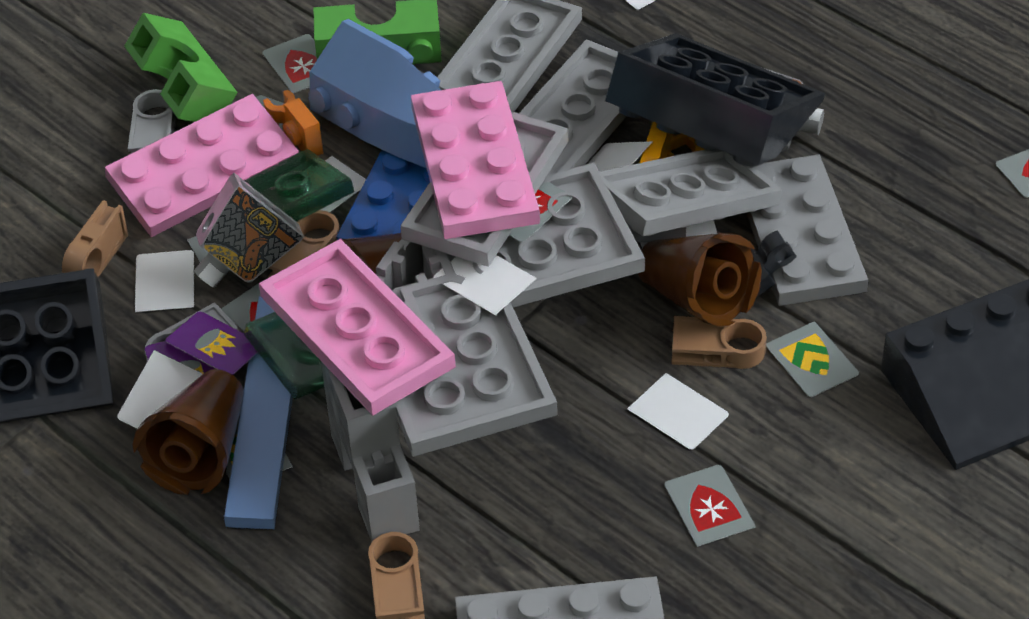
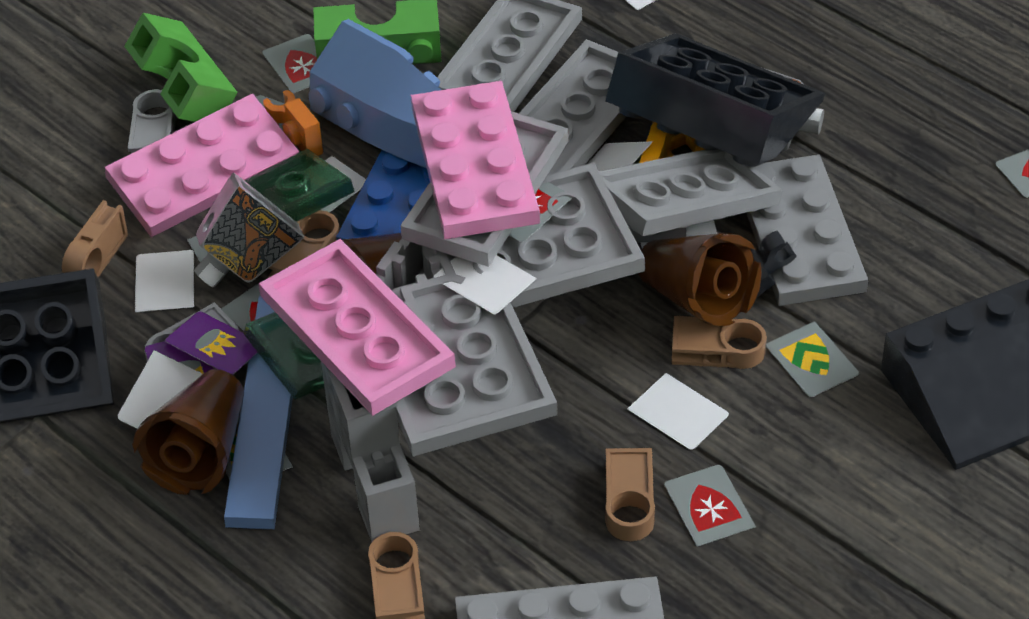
(629, 484): none -> medium nougat piece

